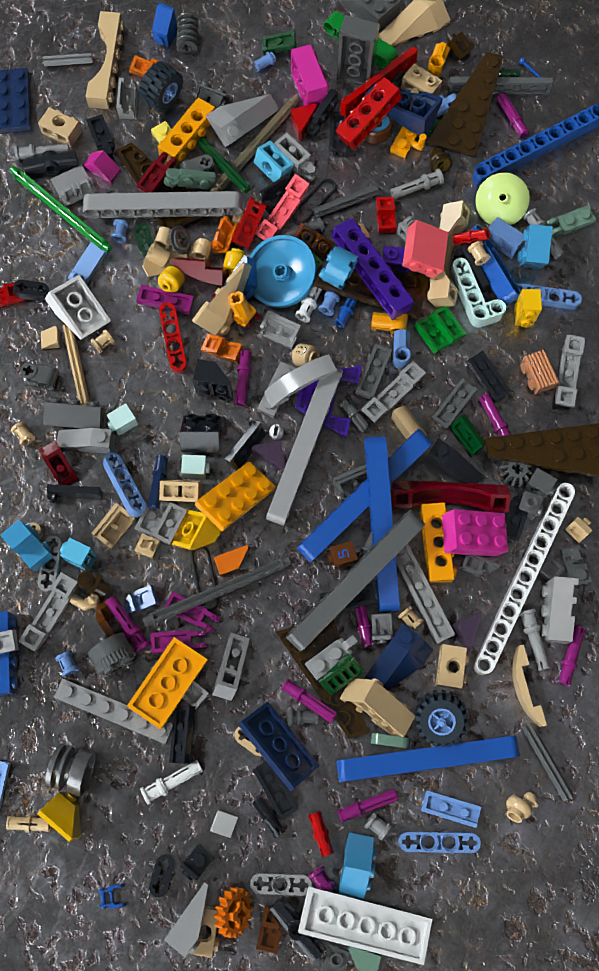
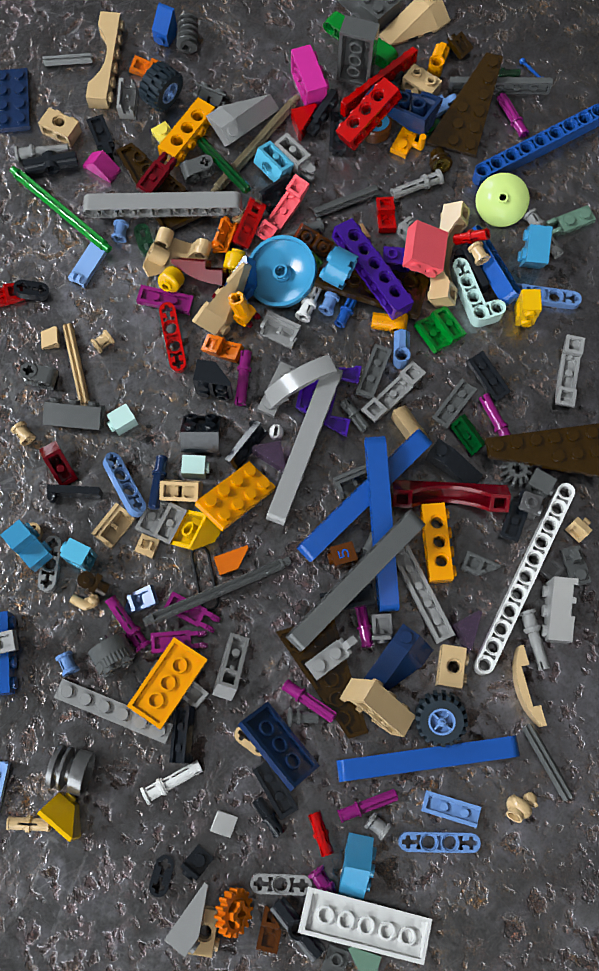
(49, 613): light grey slope -> none
(73, 185): light grey hinge -> none
(77, 307): white slope -> none
(87, 440): light grey slope -> none
(103, 615): reddish brown slope -> none
(112, 904): blue piece -> none
(184, 245): dark grey gear -> none
(189, 178): sand green hinge -> none
(265, 61): medium blue pin -> none
(279, 42): dark green plate -> none
(304, 353): tan head -> none
(325, 180): black piece -> none
(337, 669): dark green slope -> none
(391, 741): sand green beam -> none
(404, 616): tan bush -> none
(474, 533): dark pink brick -> none
(505, 237): medium blue hinge -> none
(539, 372): nougat brick -> none
(569, 663): magenta pin -> none

